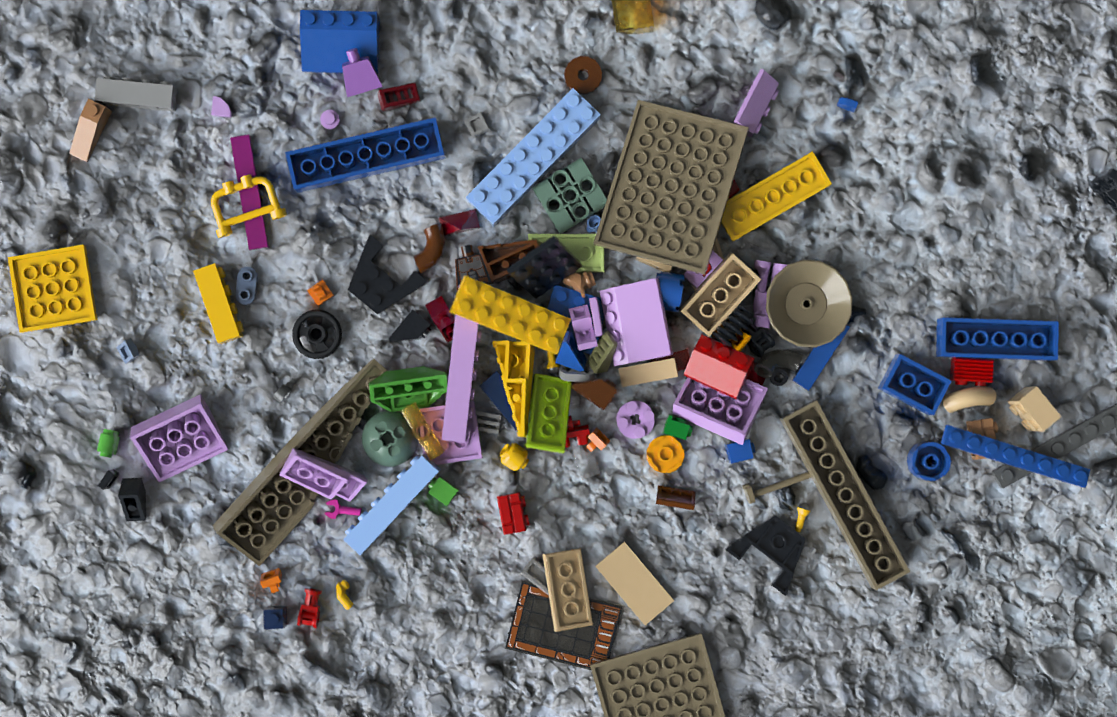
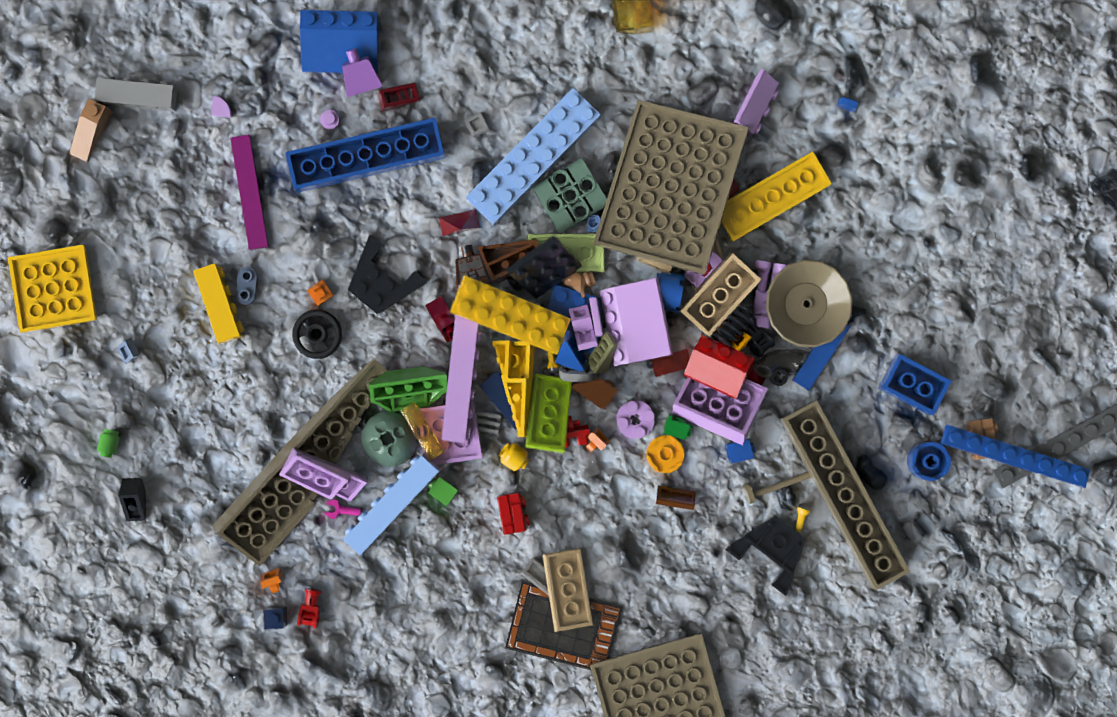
(108, 479): black tile -> none
(178, 438): lavender slope -> none
(230, 188): yellow bar -> none
(284, 390): dark grey piece -> none
(341, 594): yellow arm -> none
(412, 328): black slope -> none
(434, 248): reddish brown cylinder -> none
(587, 64): reddish brown tile -> none
(634, 583): tan tile -> none
(648, 372): tan tile -> none
(969, 397): tan cylinder -> none
(971, 370): red brick -> none
(997, 339): blue brick -> none
(1033, 409): tan brick -> none

